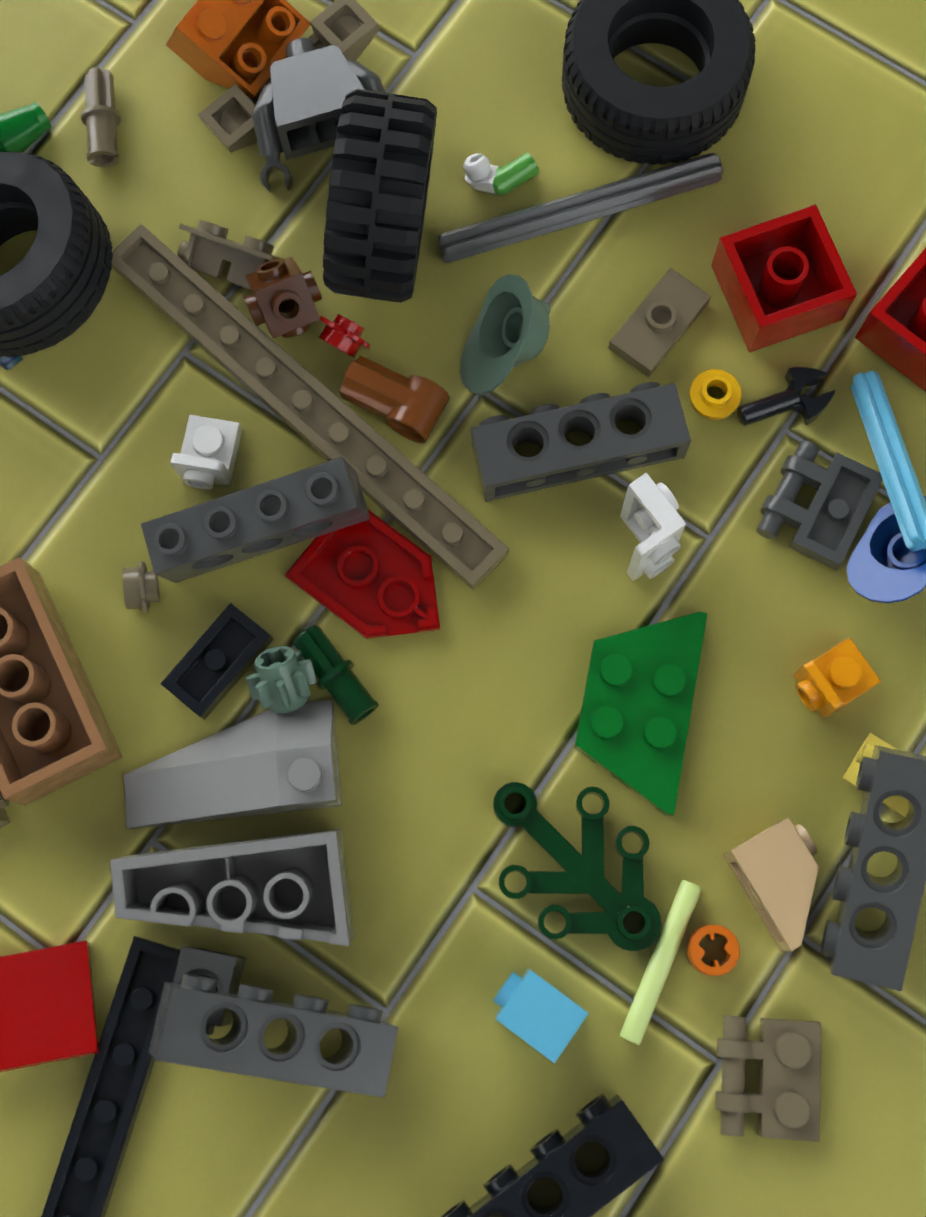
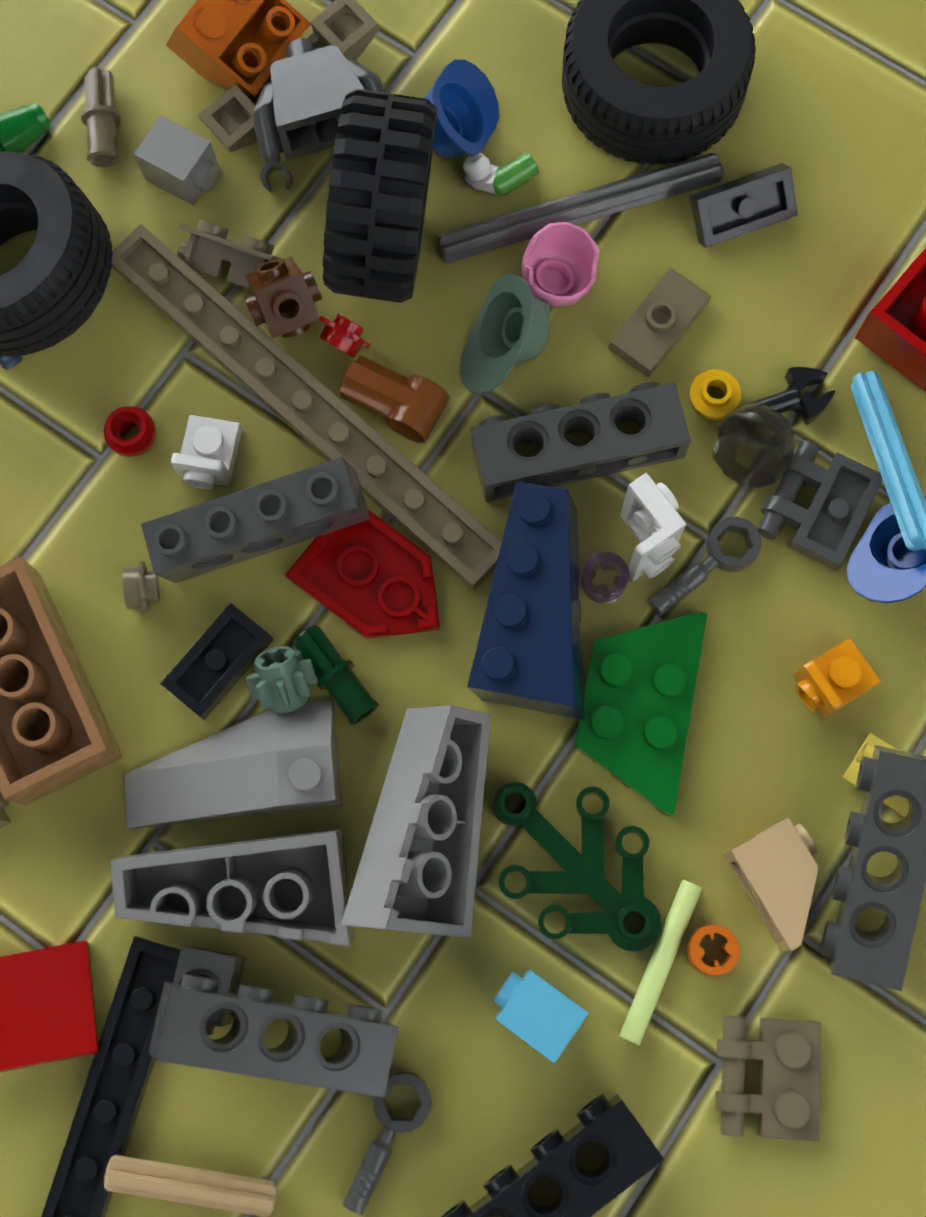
(120, 421): none -> red plate
(177, 160): none -> light grey brick
(190, 1185): none -> tan axle
(380, 1149): none -> dark grey piece
(426, 828): none -> light grey wedge
(464, 110): none -> blue piece
(533, 611): none -> dark blue wedge
(560, 264): none -> bright pink hair
(608, 562): none -> bush
(698, 572): none -> dark grey piece
(744, 205): none -> black plate
(754, 445): none -> clear smoke hair
(783, 278): red brick -> none

